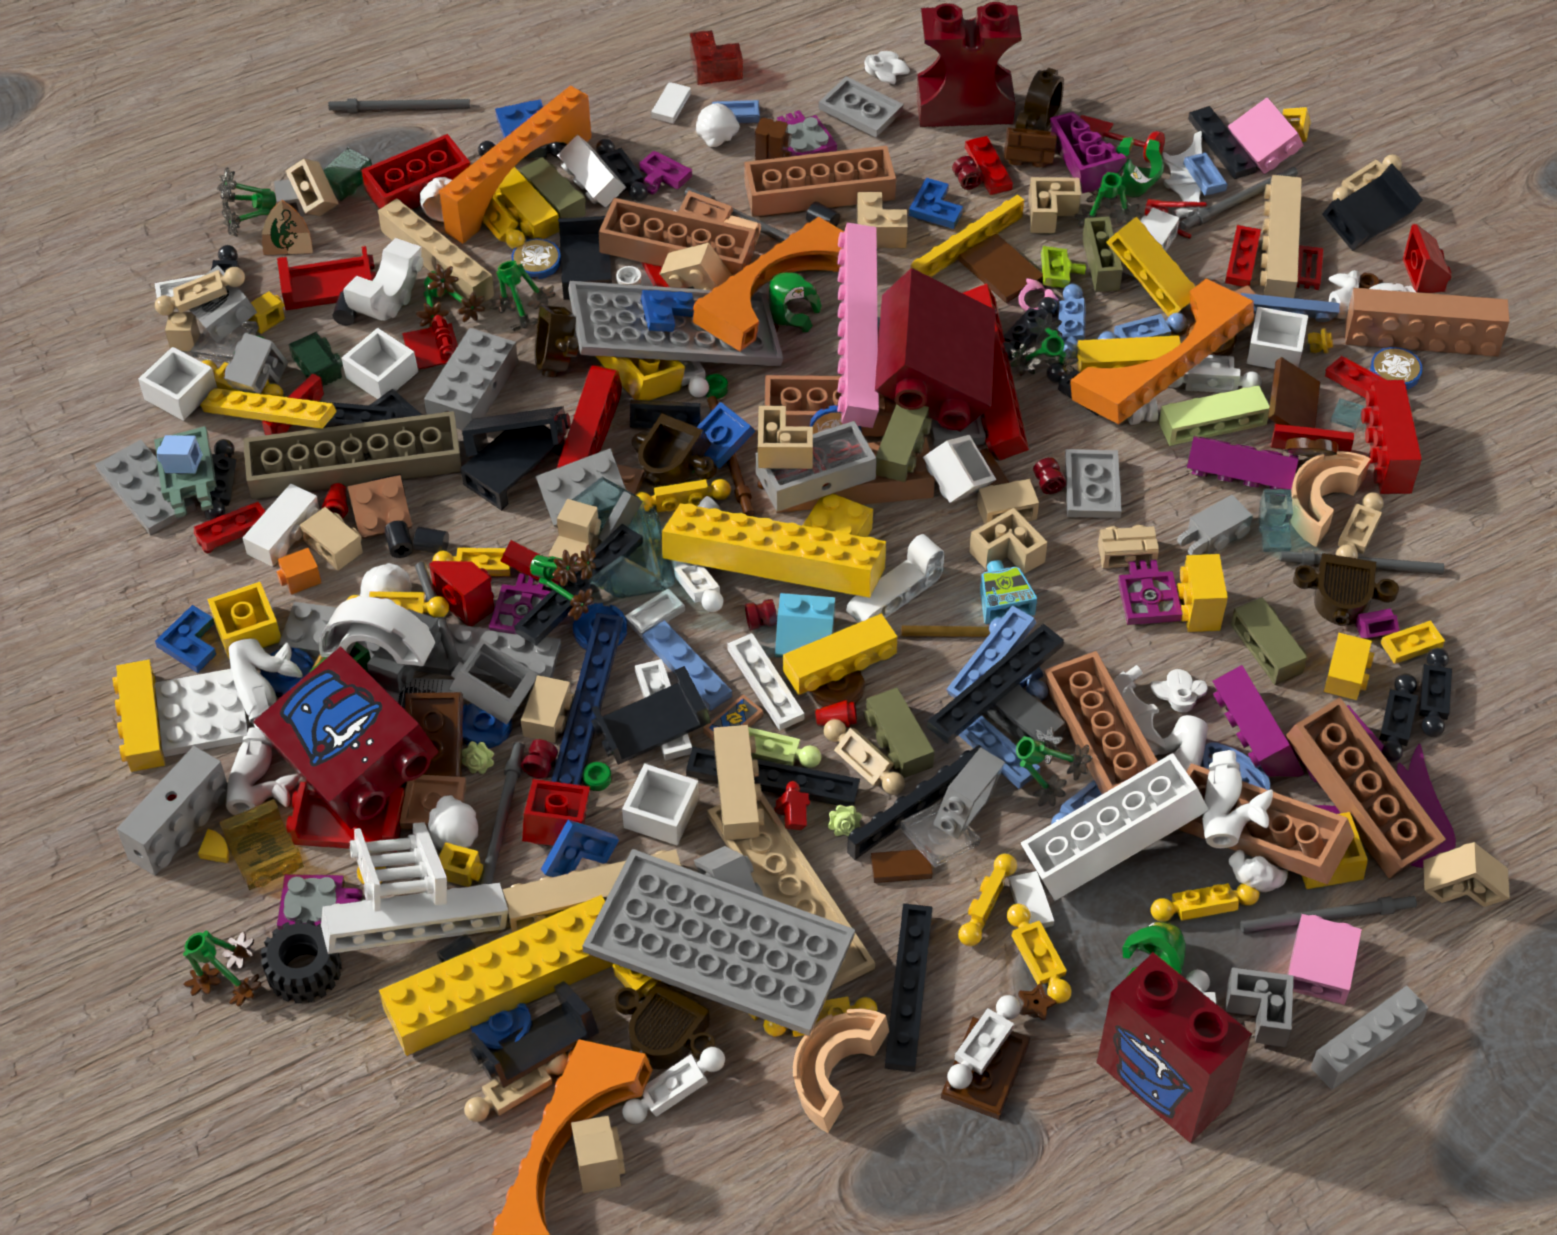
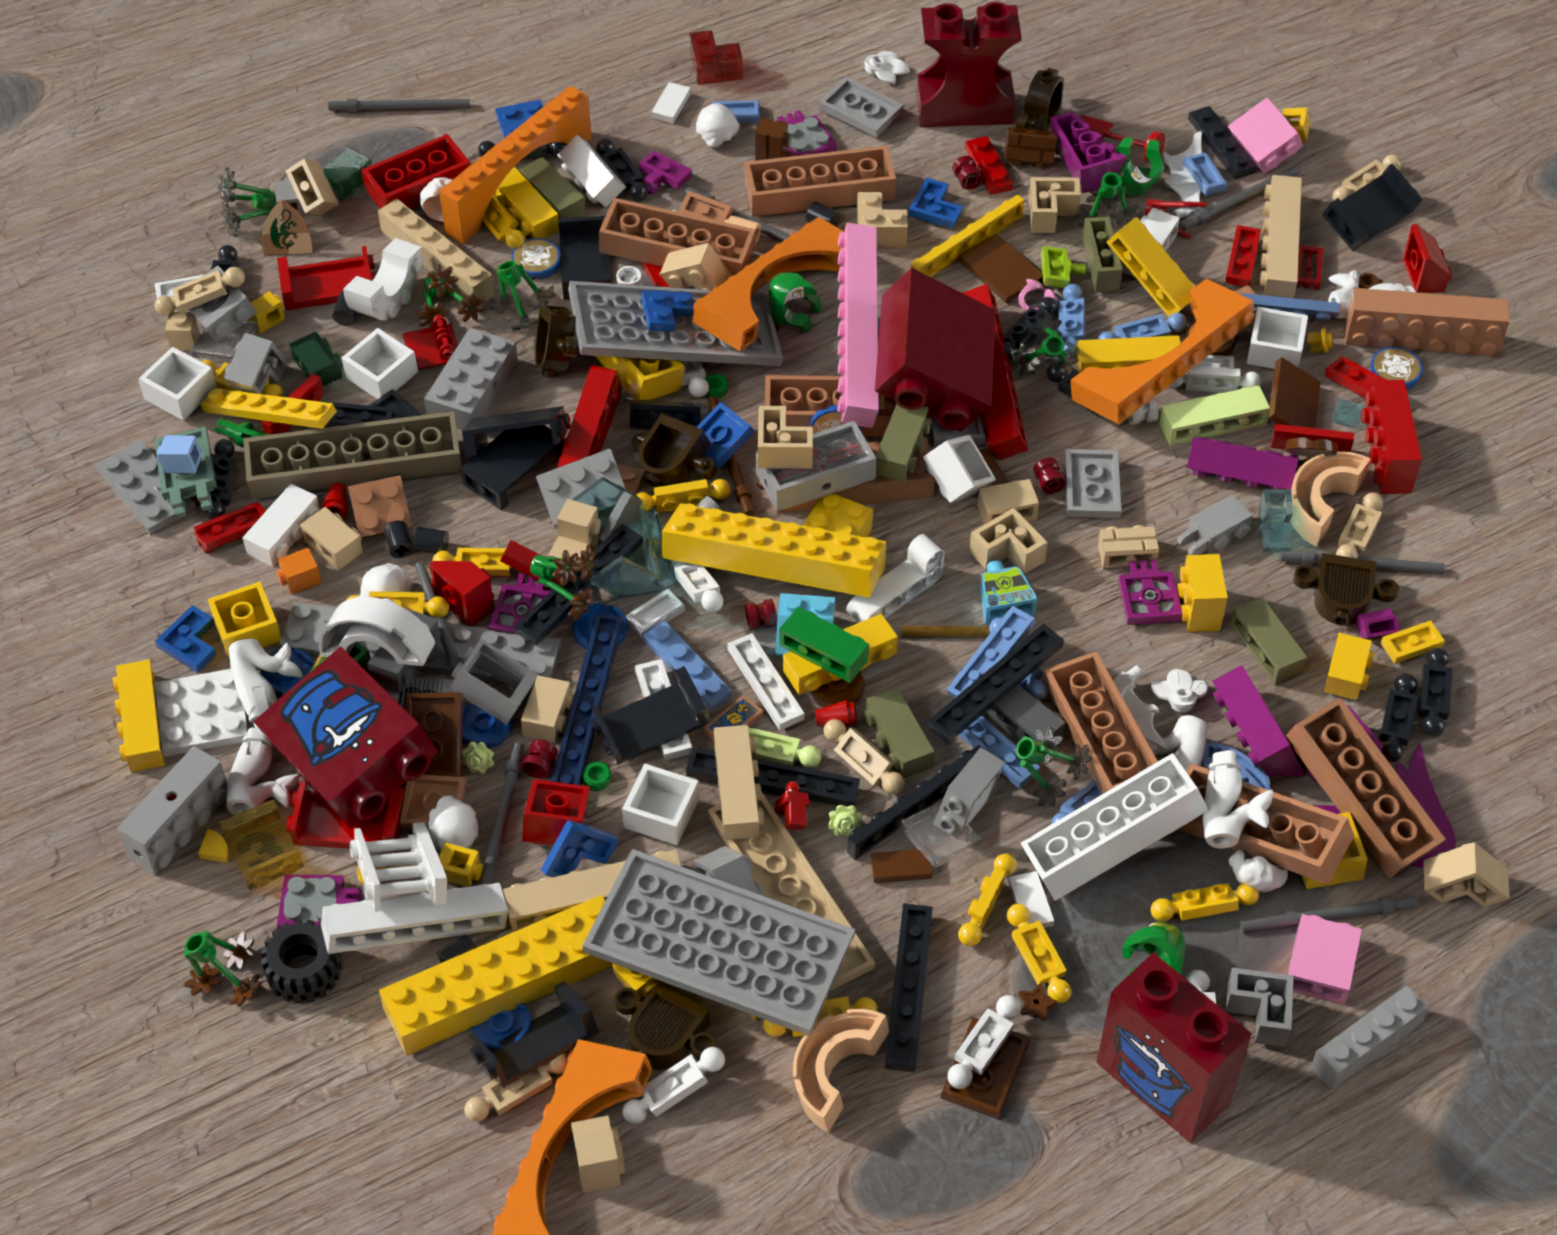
(237, 431): none -> green arm
(824, 644): none -> green brick

